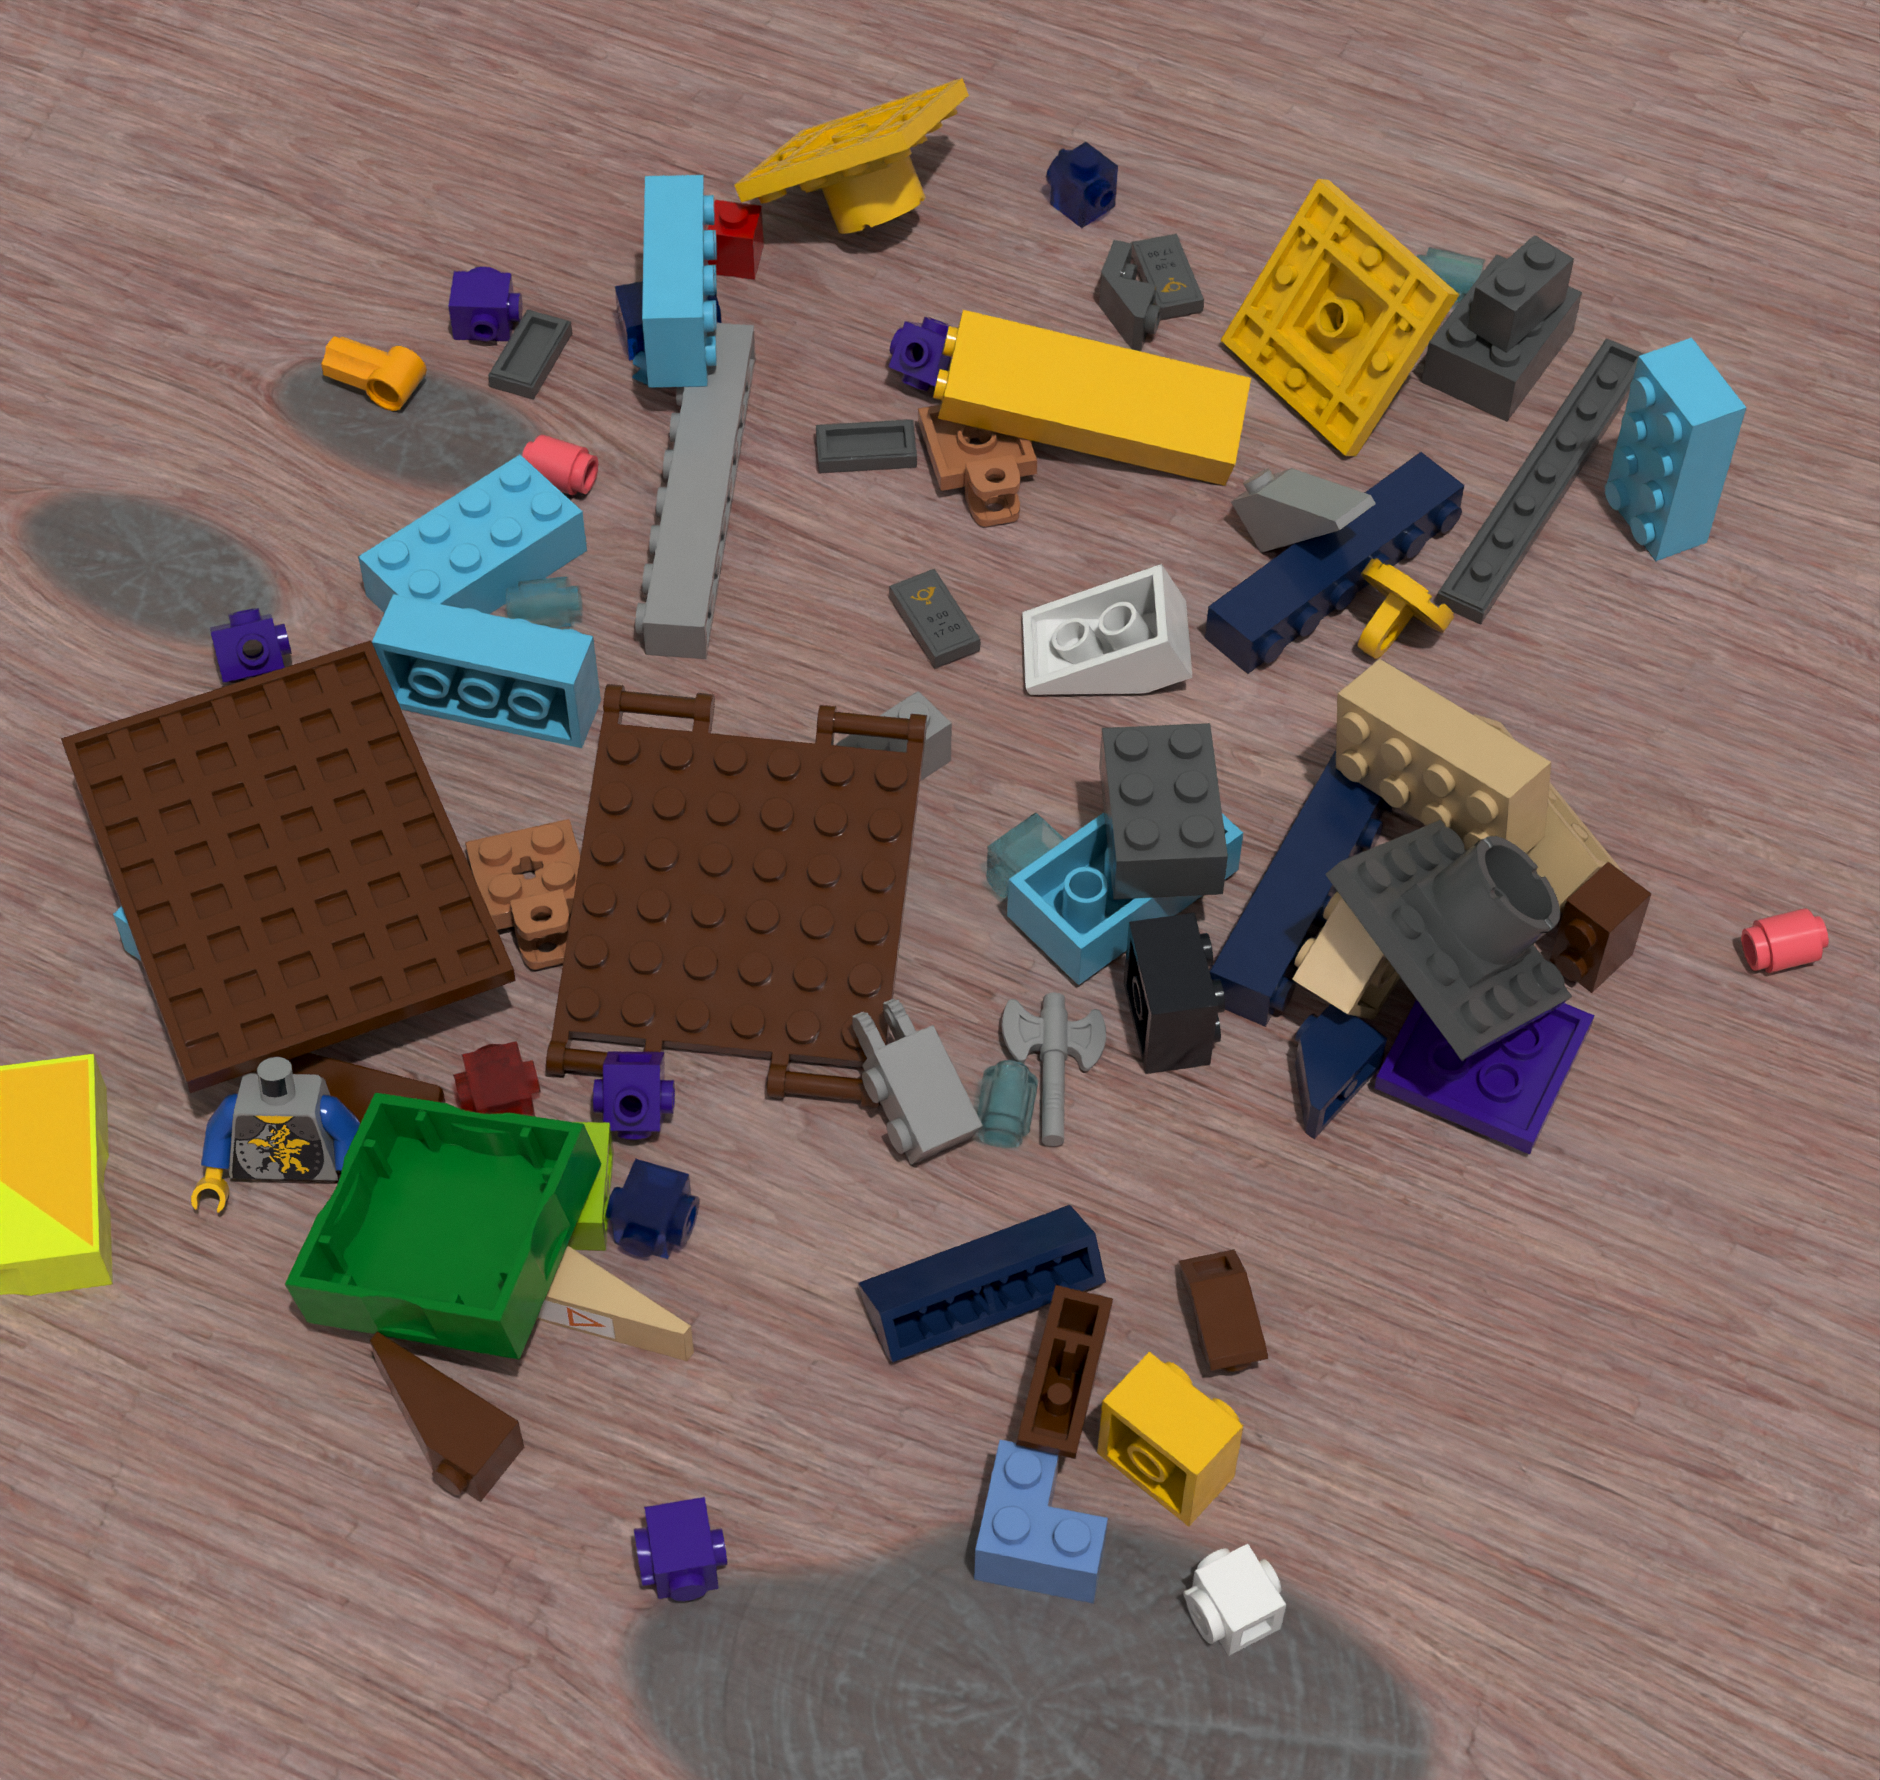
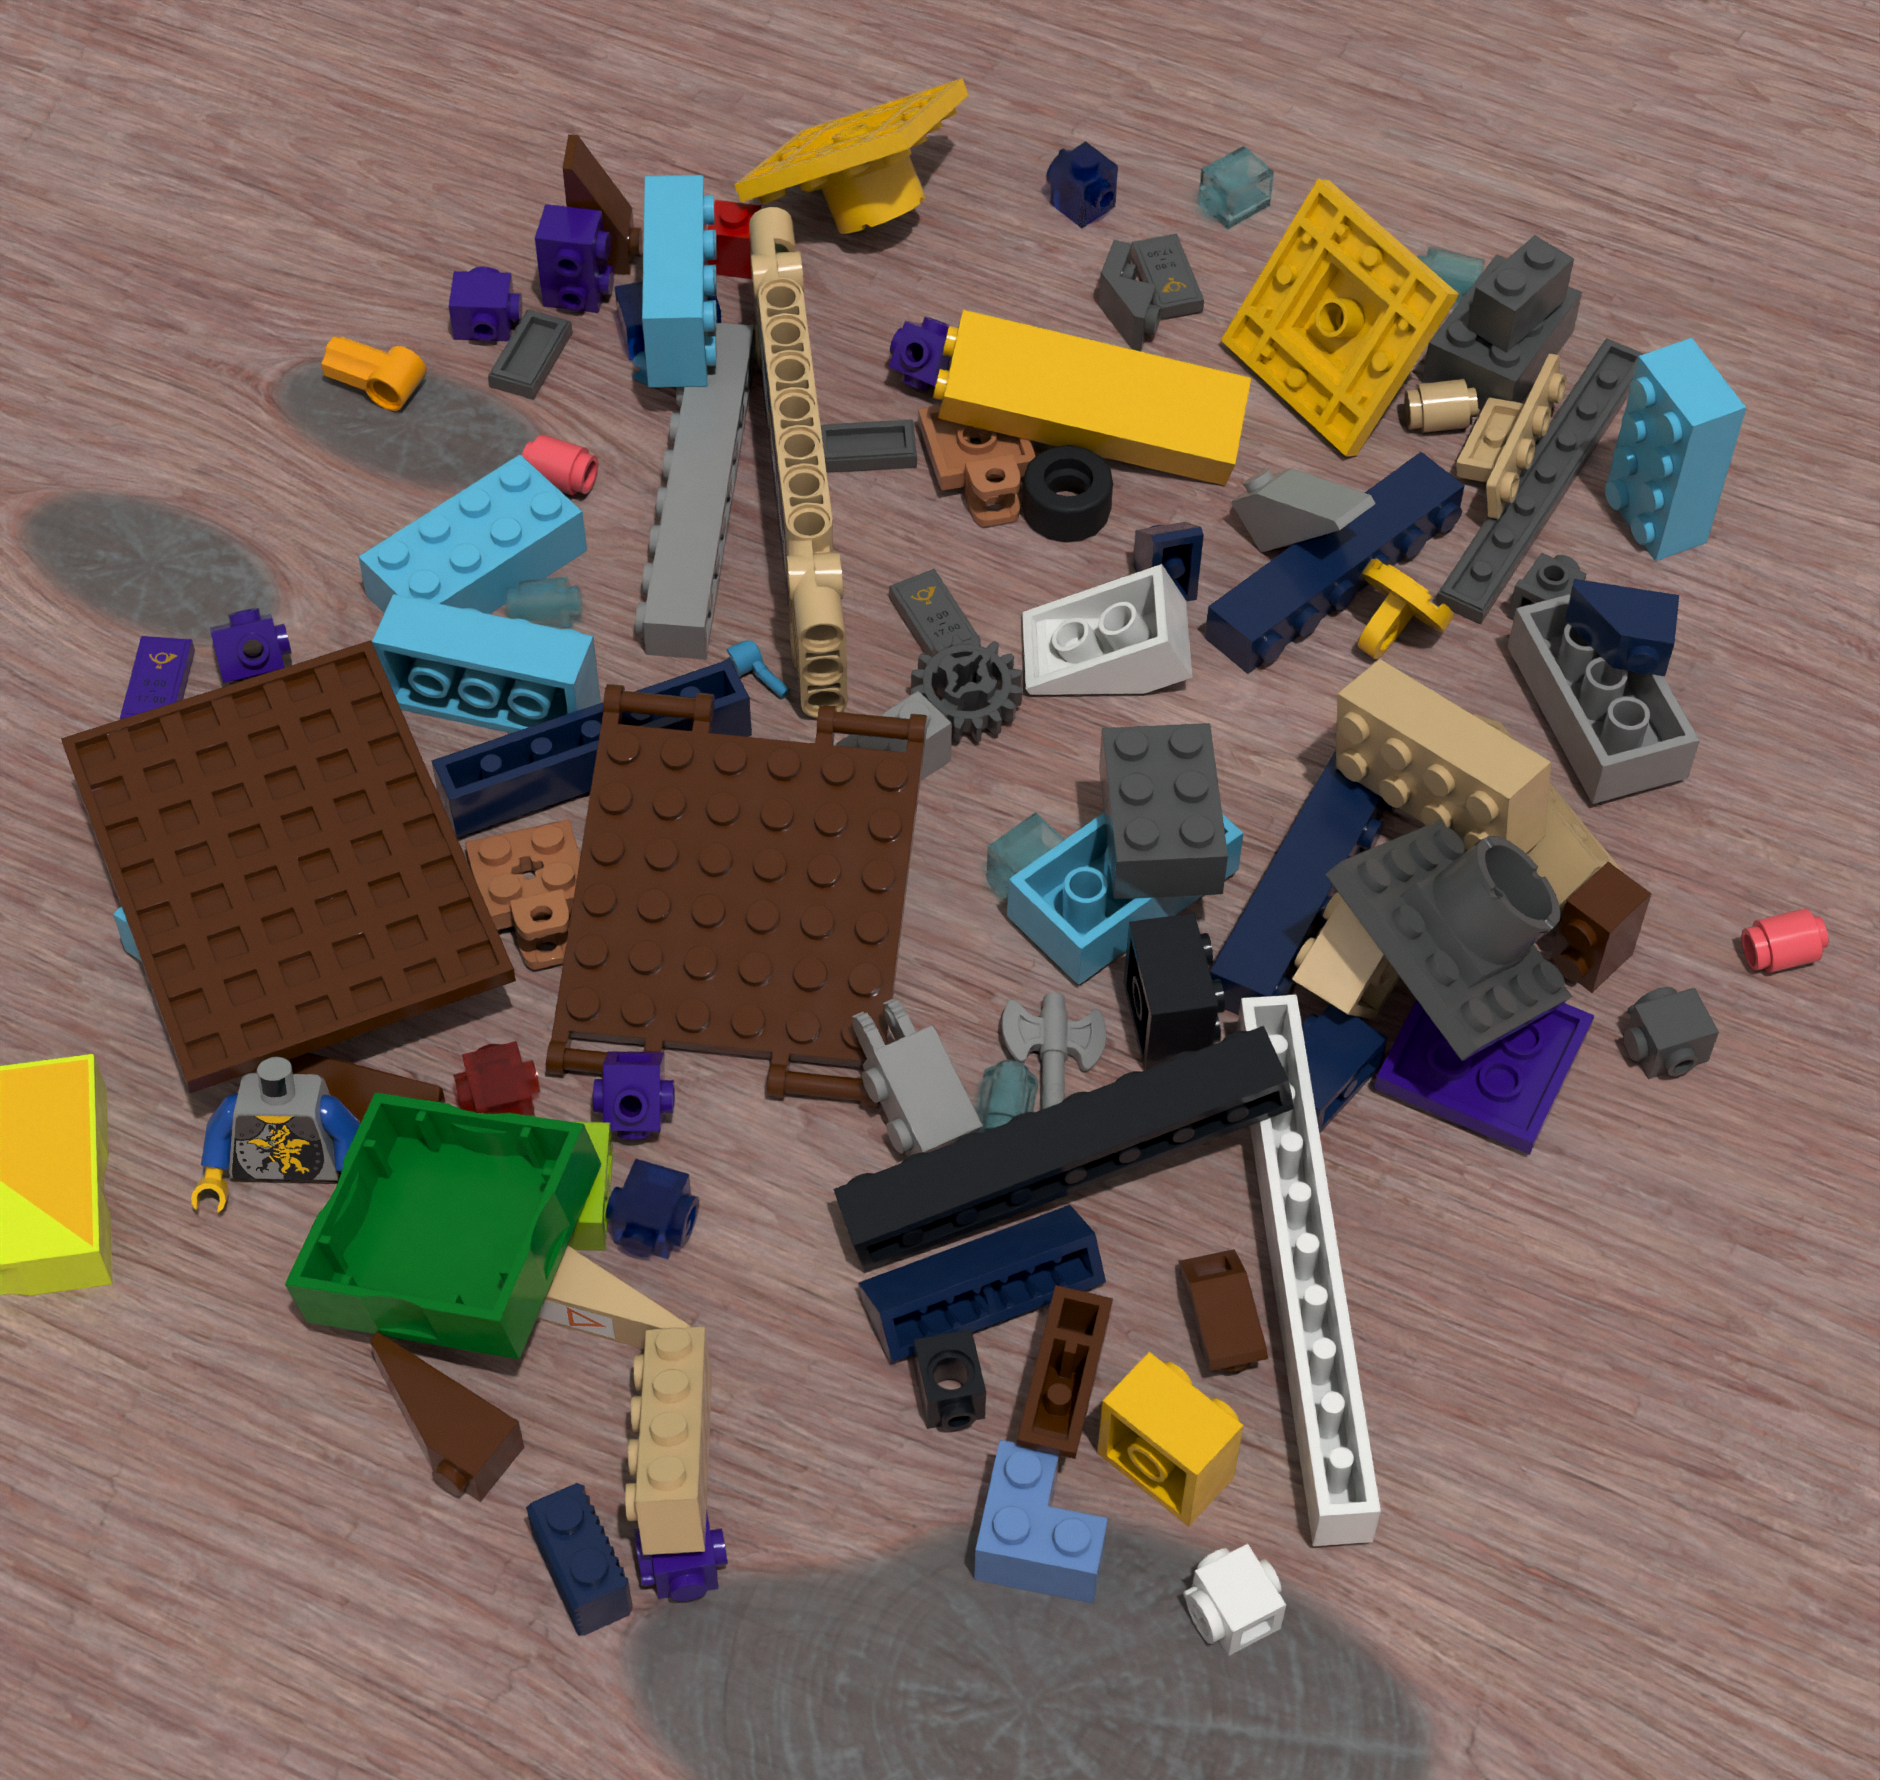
(158, 674): none -> dark purple tile
(559, 755): none -> dark blue brick
(573, 258): none -> dark purple brick
(580, 1559): none -> dark blue brick
(591, 188): none -> reddish brown slope
(672, 1441): none -> tan brick
(747, 657): none -> dark azure hand
(798, 464): none -> tan panel
(944, 1358): none -> black brick
(966, 685): none -> dark grey gear
(1064, 1148): none -> black brick
(1067, 516): none -> black tyre
(1177, 549): none -> dark blue slope
(1235, 187): none -> clear light blue brick
(1311, 1295): none -> white brick
(1440, 406): none -> tan brick
(1506, 437): none -> tan bracket
(1545, 580): none -> dark grey brick
(1612, 723): none -> light grey brick
(1625, 624): none -> dark blue slope
(1669, 1032): none -> dark grey brick

